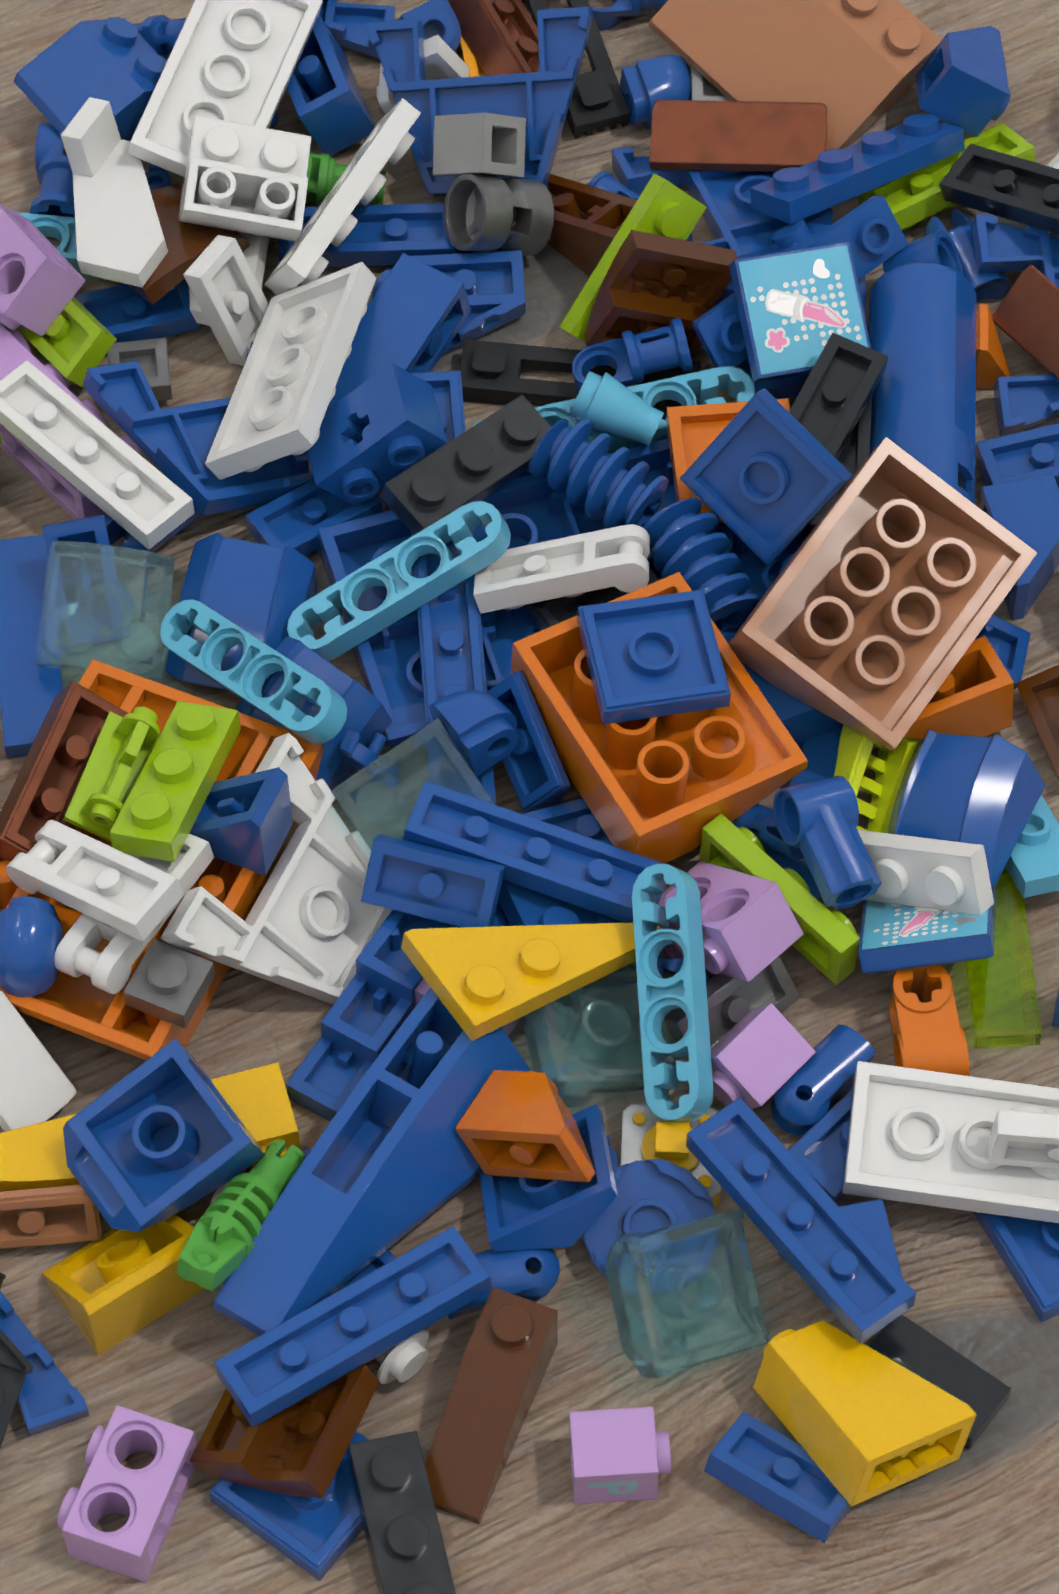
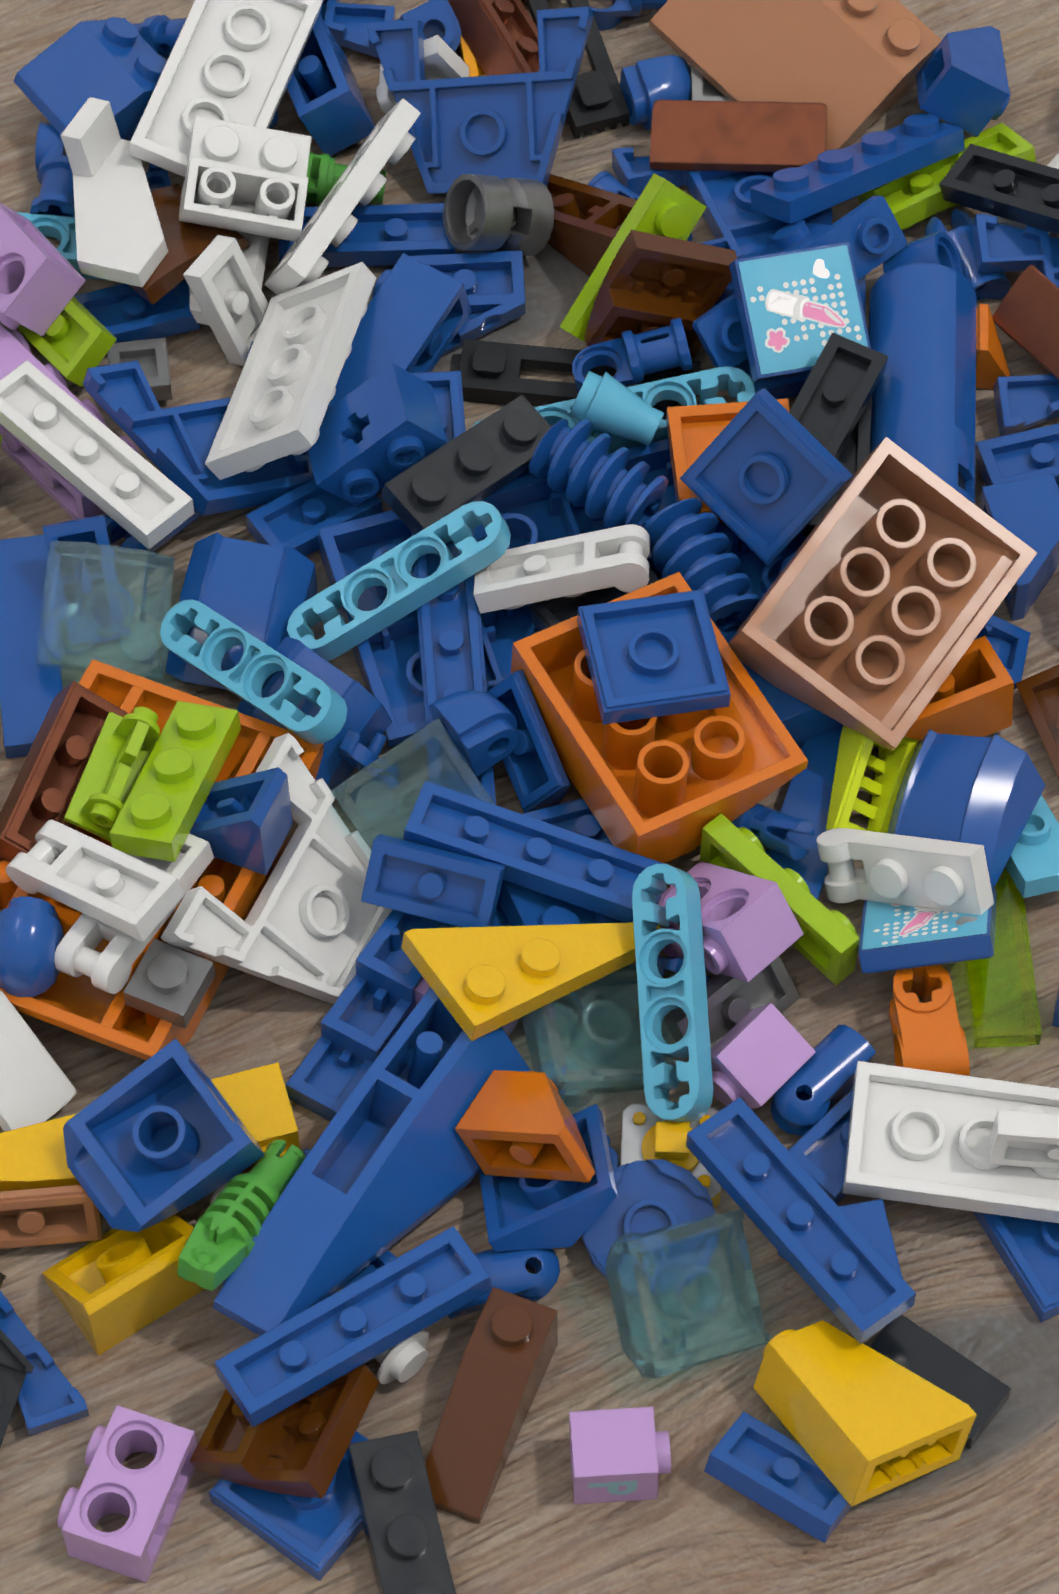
(479, 145): light grey brick -> none
(823, 823): blue piece -> none

